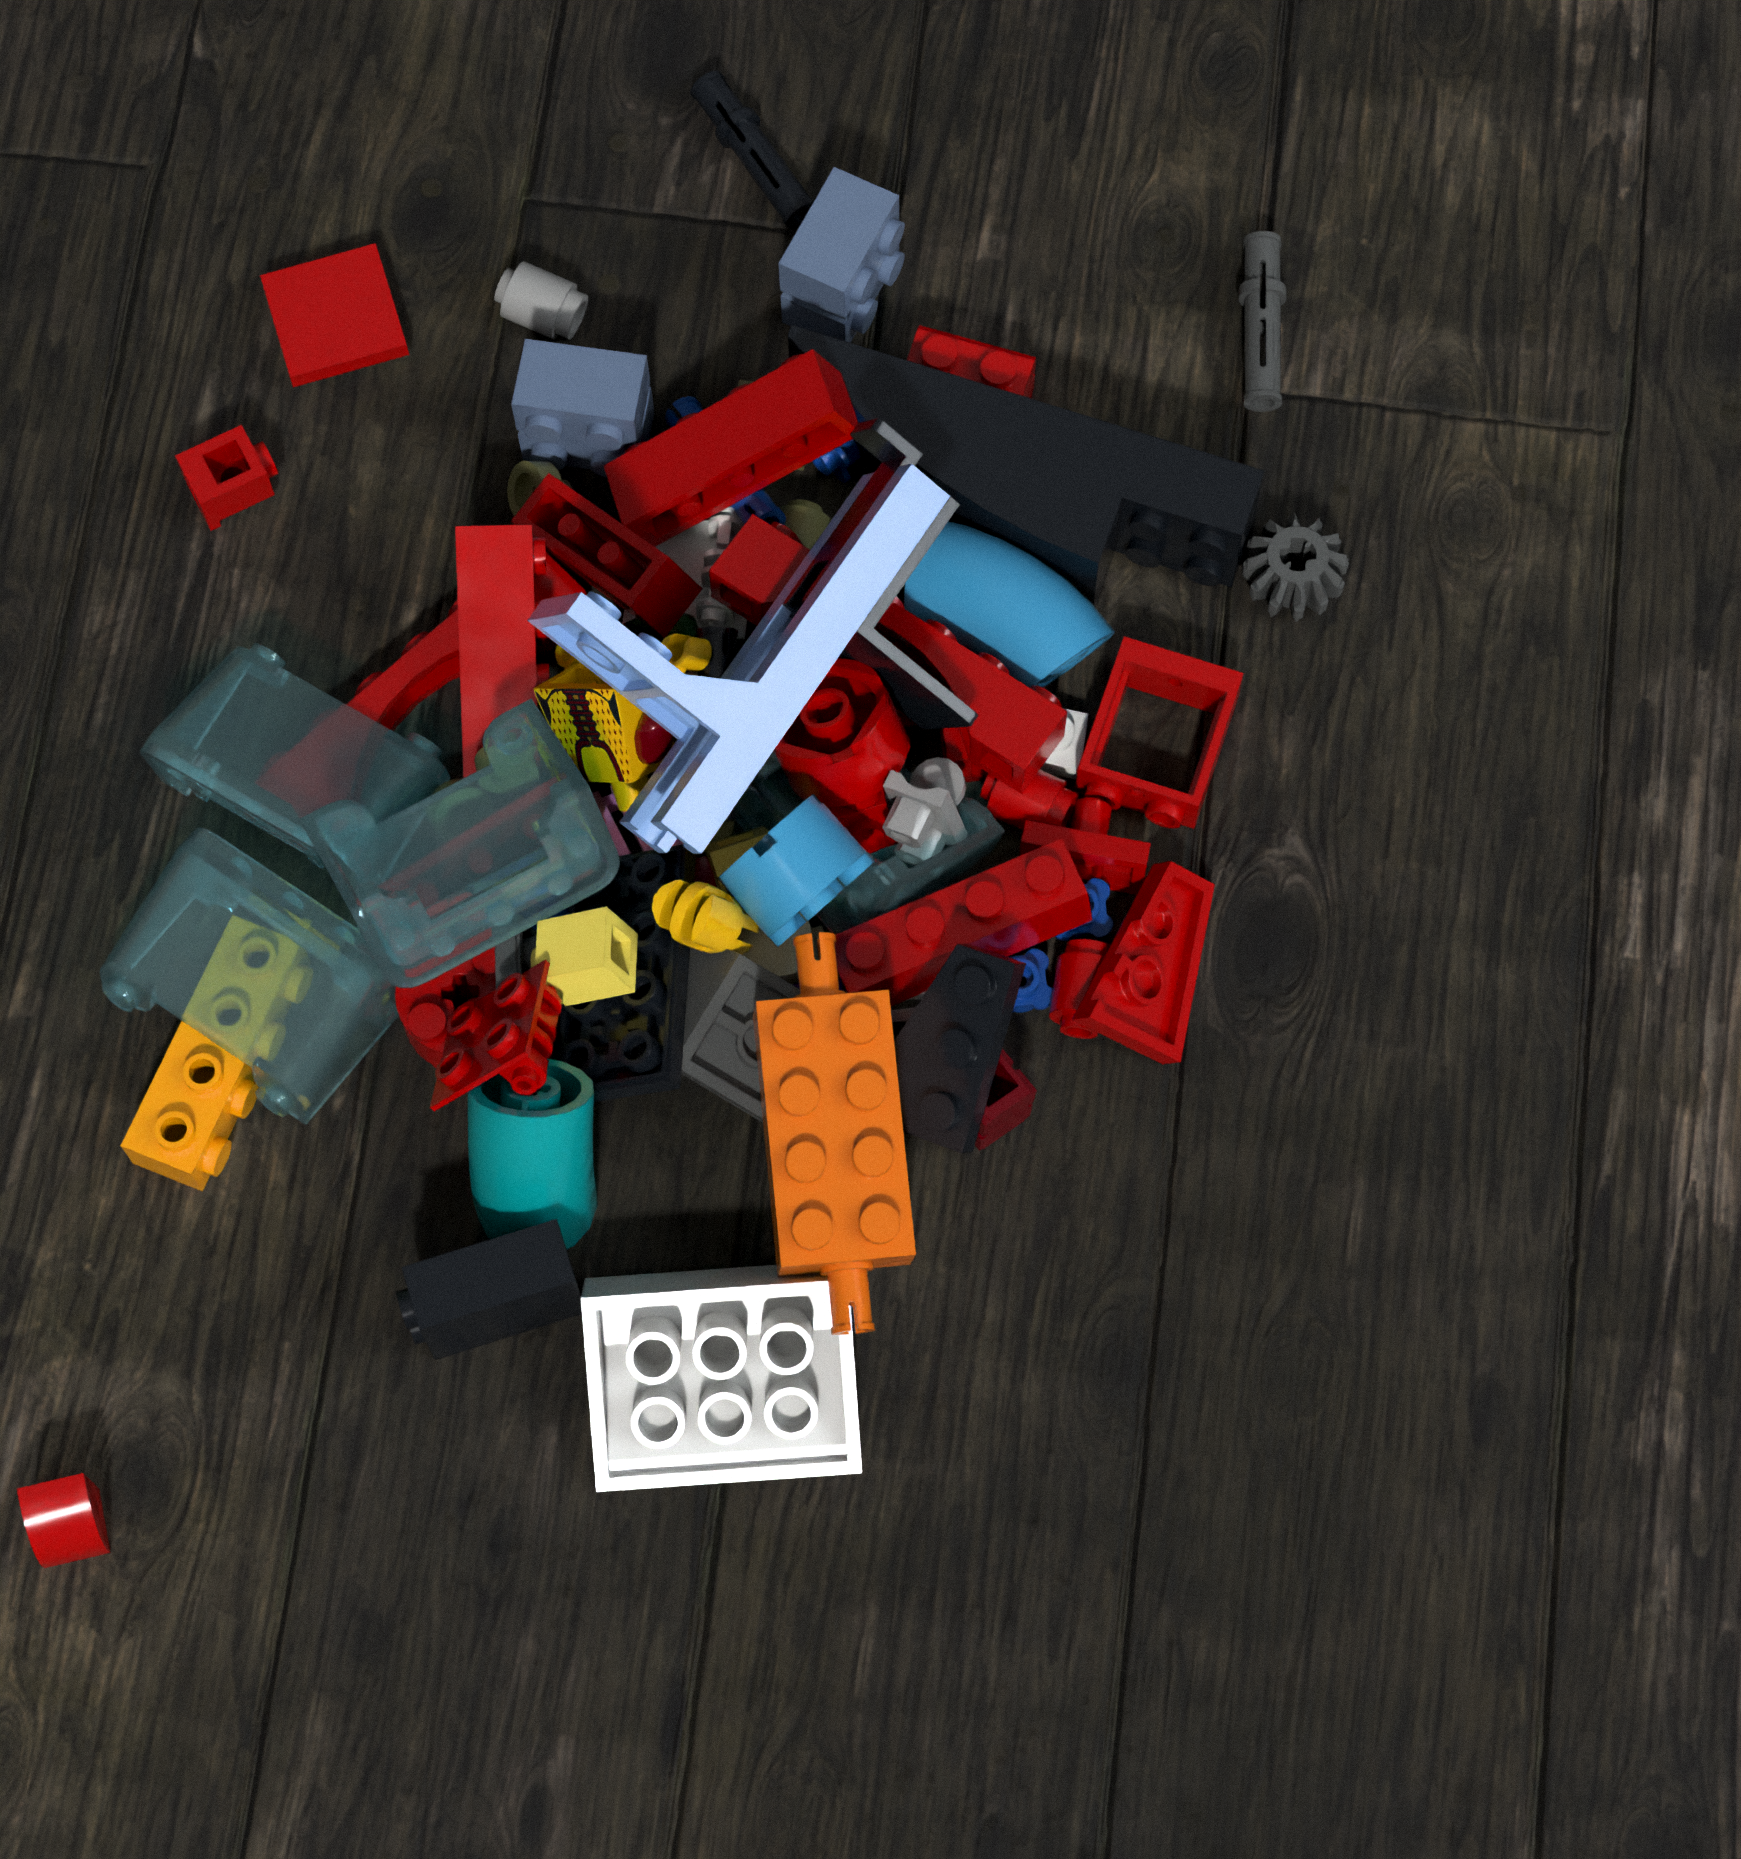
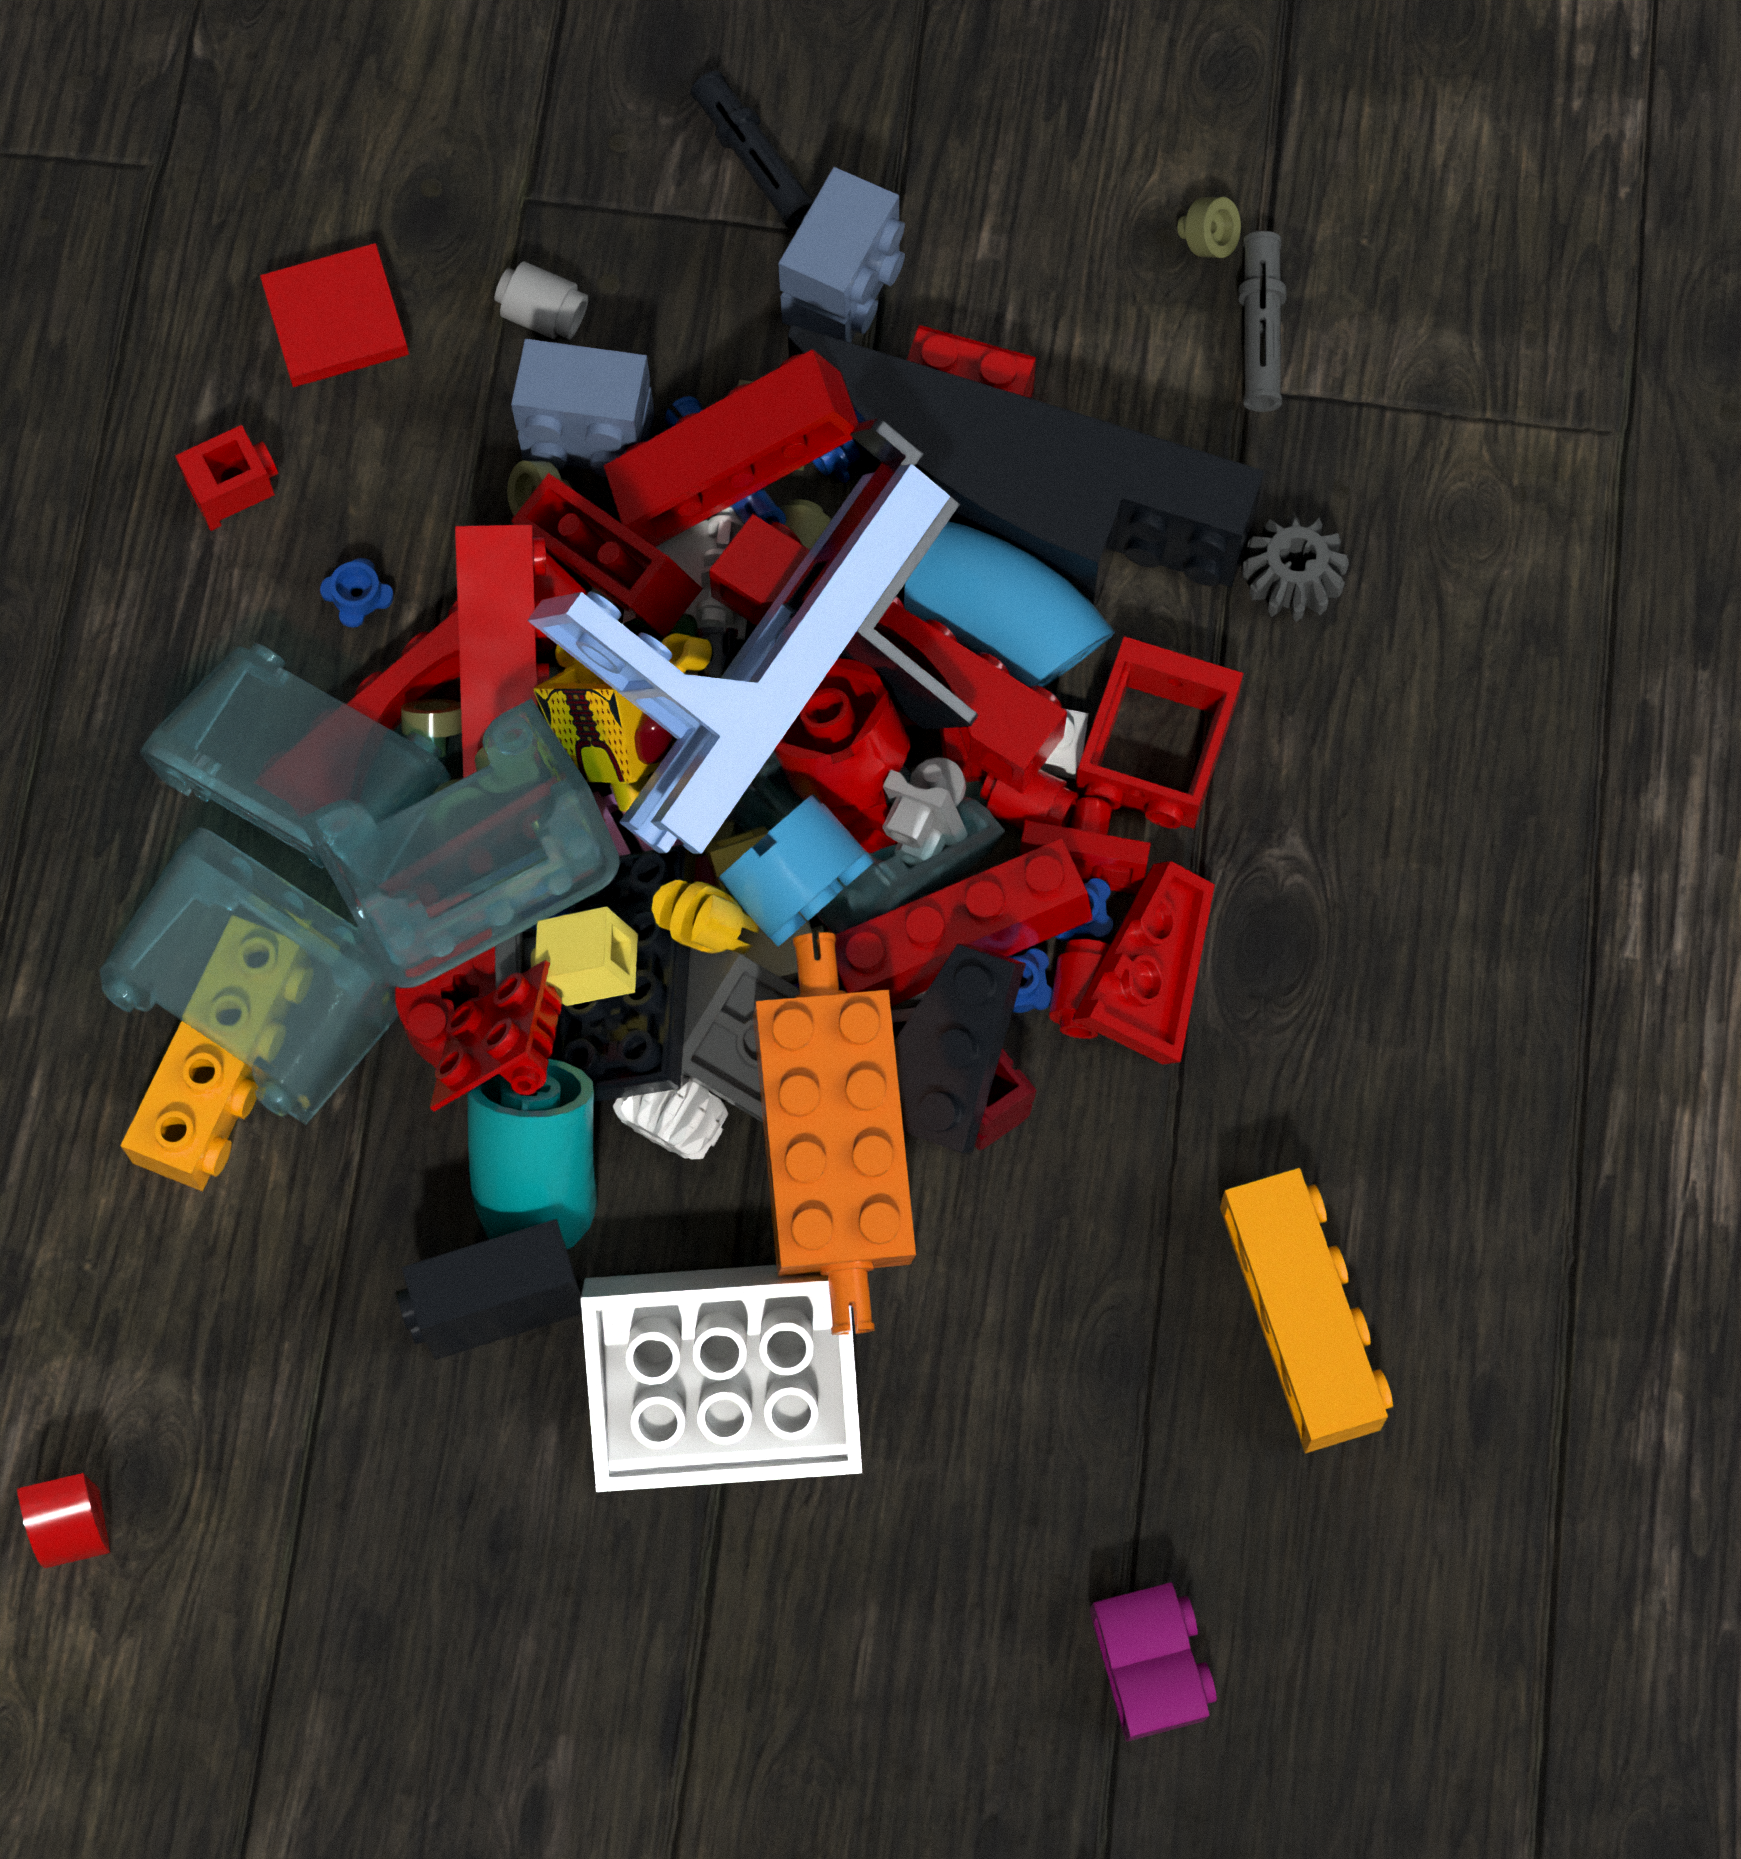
(352, 575): none -> blue plate
(432, 719): none -> olive tile
(677, 1119): none -> white gear
(1151, 1661): none -> magenta brick
(1211, 227): none -> olive tile
(1304, 1310): none -> light orange brick

